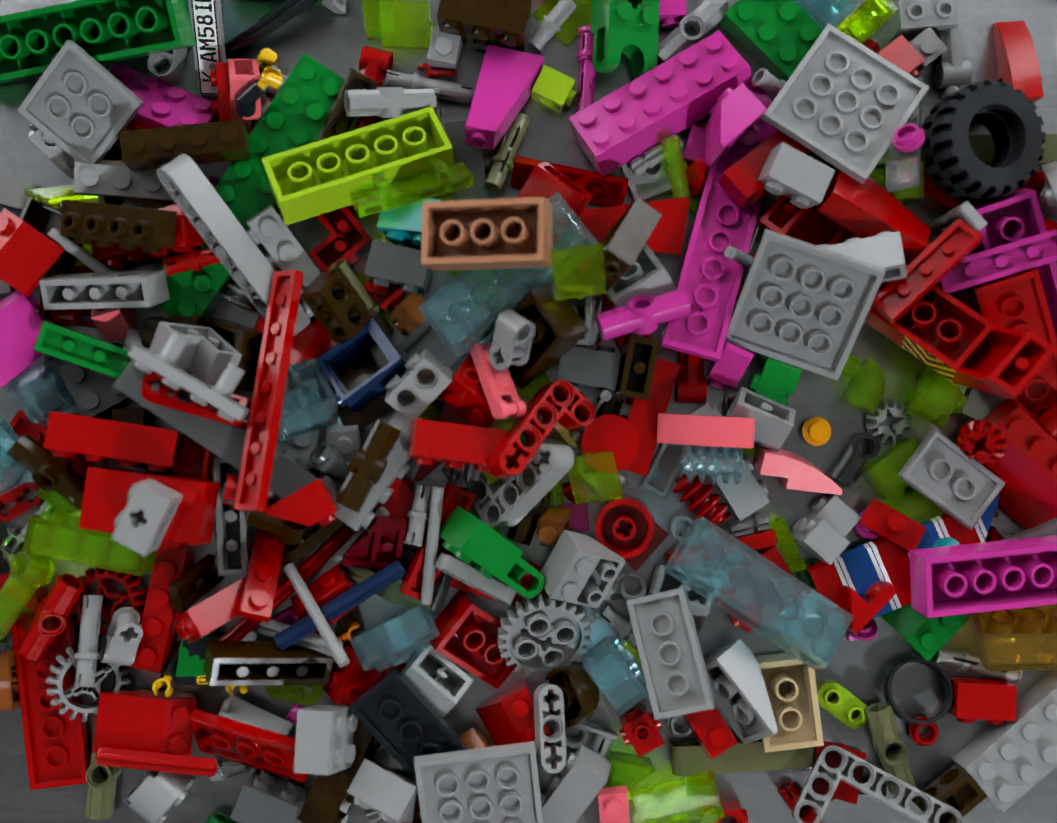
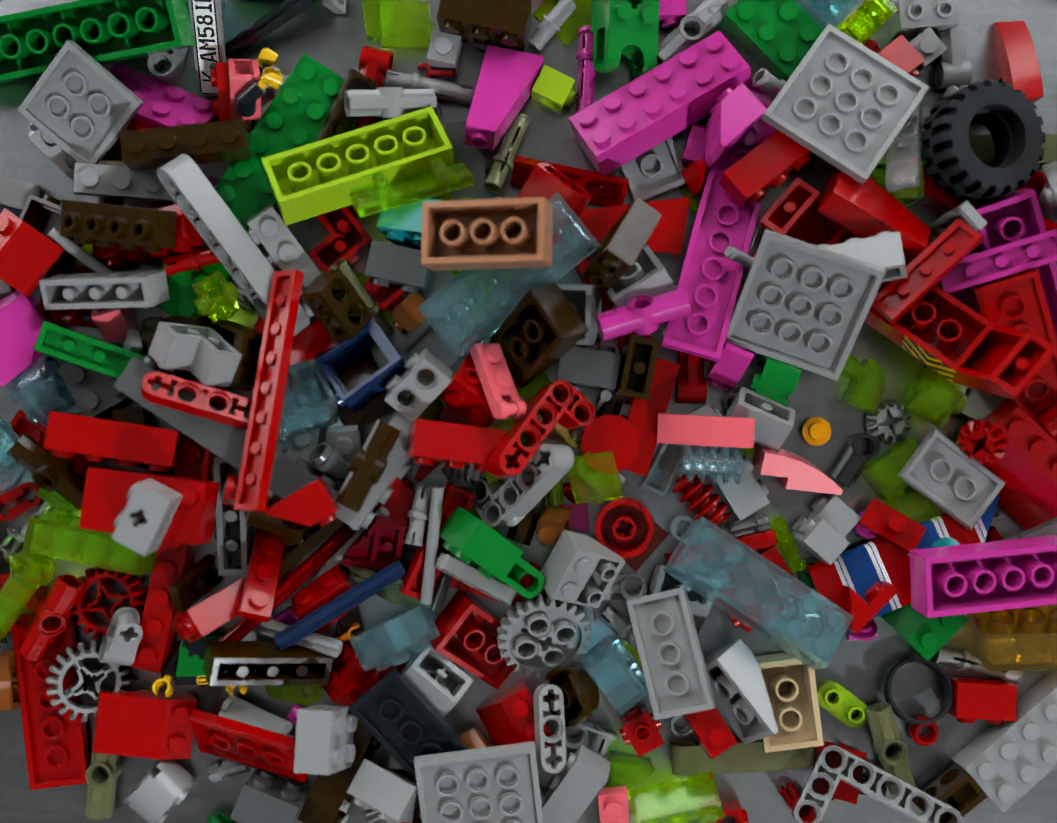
(56, 194): clear neon green piece -> none
(88, 641): light grey pin -> none
(156, 762): red axle -> none
(175, 377): light grey plate -> none
(216, 297): none -> clear neon green brick
(316, 615): light grey bar -> none
(513, 338): light grey piece -> none
(578, 271): clear neon green piece -> none
(649, 159): light grey axle -> none
(675, 166): clear neon green pin -> none
(795, 176): light grey brick -> none
(908, 138): dark pink plate -> none

